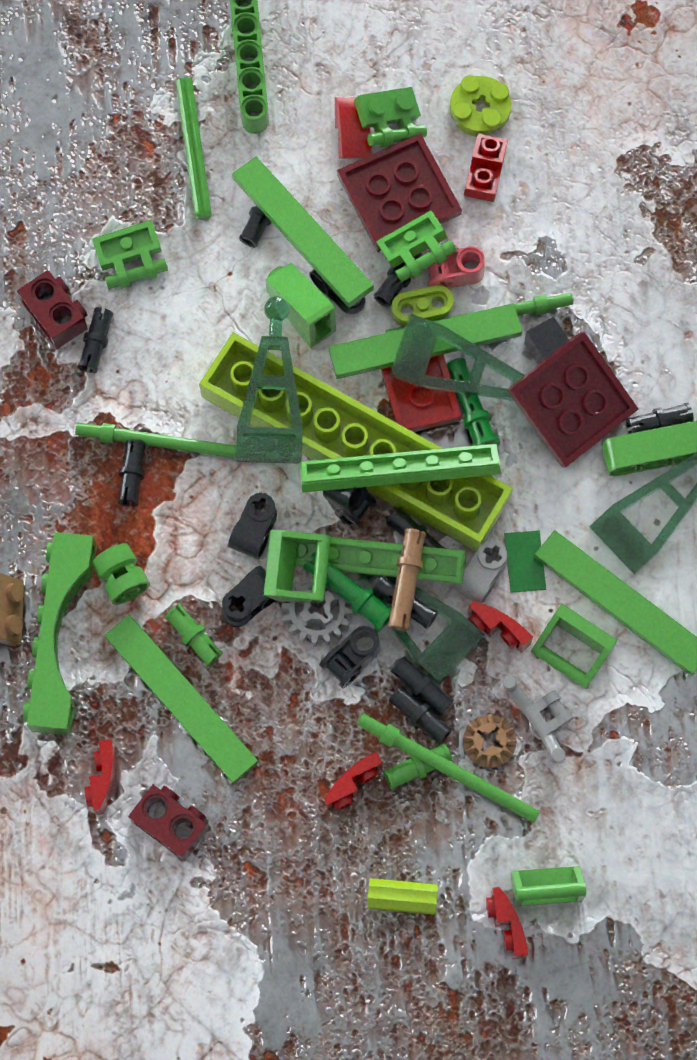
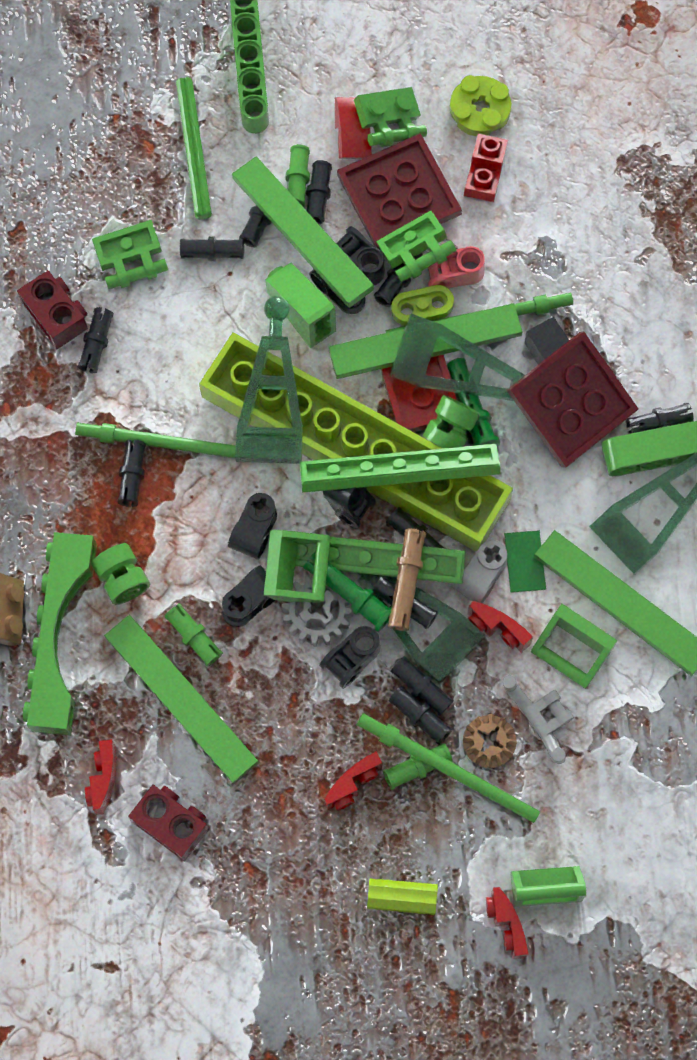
(212, 248): none -> black pin
(298, 174): none -> bright green pin
(318, 190): none -> black pin
(363, 253): none -> black piece
(455, 413): none -> bright green wheel

